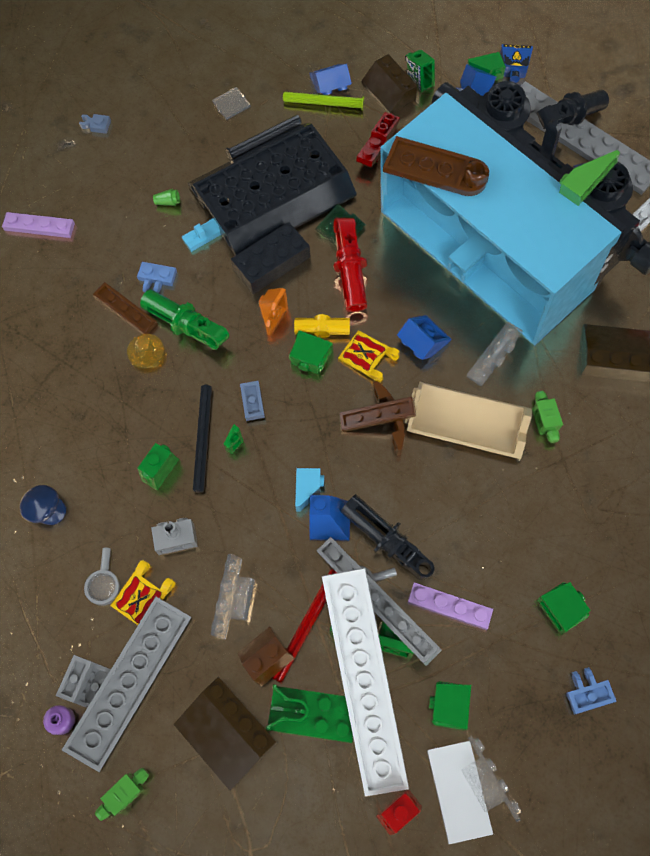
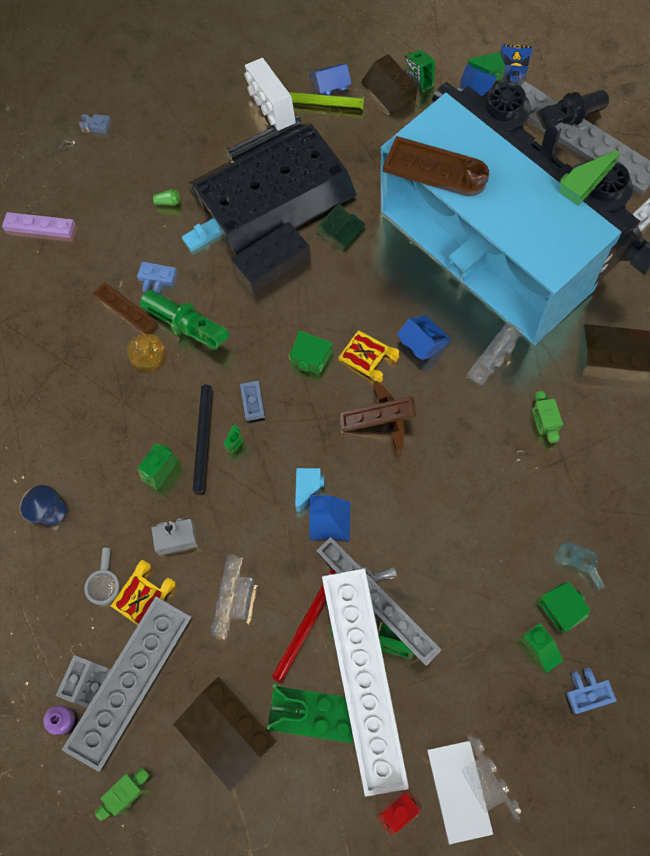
(231, 103): clear piece -> none
(265, 656): reddish brown slope -> none
(269, 94): none -> white brick
(273, 307): orange slope -> none
(322, 326): yellow piece -> none
(350, 264): red piece -> none
(380, 135): red slope -> none
(393, 543): black piece -> none
(450, 606): lavender plate -> none
(450, 705): green torso -> none
(470, 420): tan cylinder -> none
(542, 647): none -> green slope
(576, 554): none -> clear light blue beam

